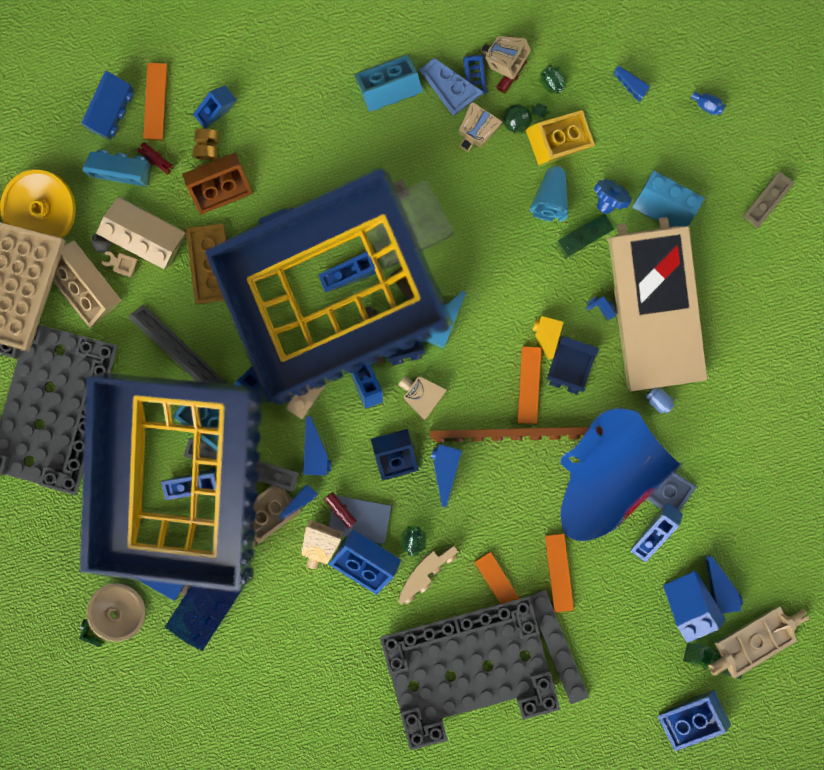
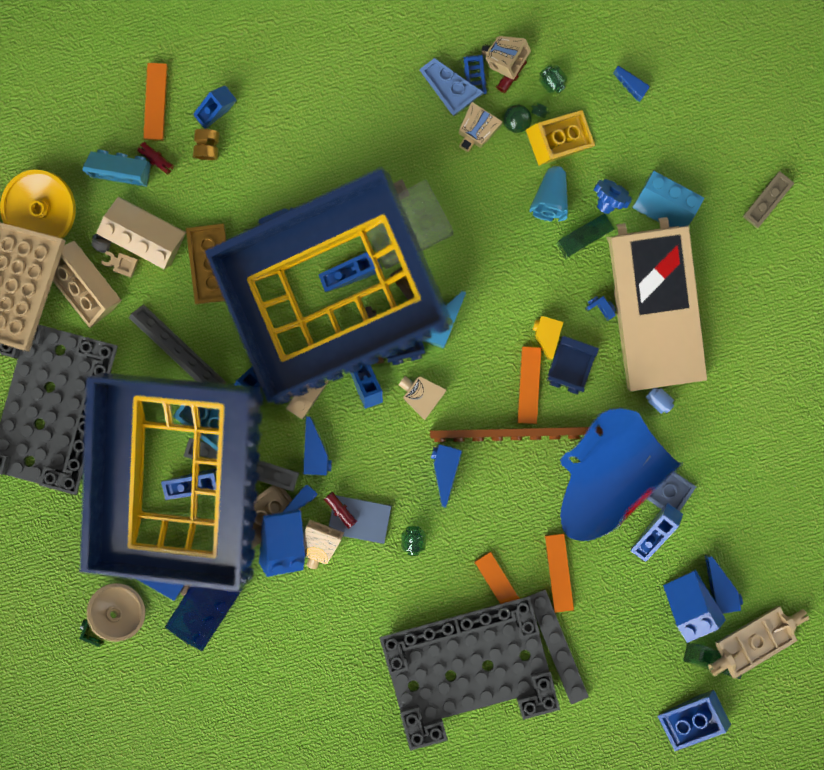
(108, 106): blue slope -> none
(217, 183): dark orange slope -> none
(282, 543): none -> blue slope
(365, 562): blue slope -> none
(388, 83): dark azure slope -> none
(394, 454): dark blue slope -> none
(419, 577): tan slope -> none
(709, 103): blue plant -> none

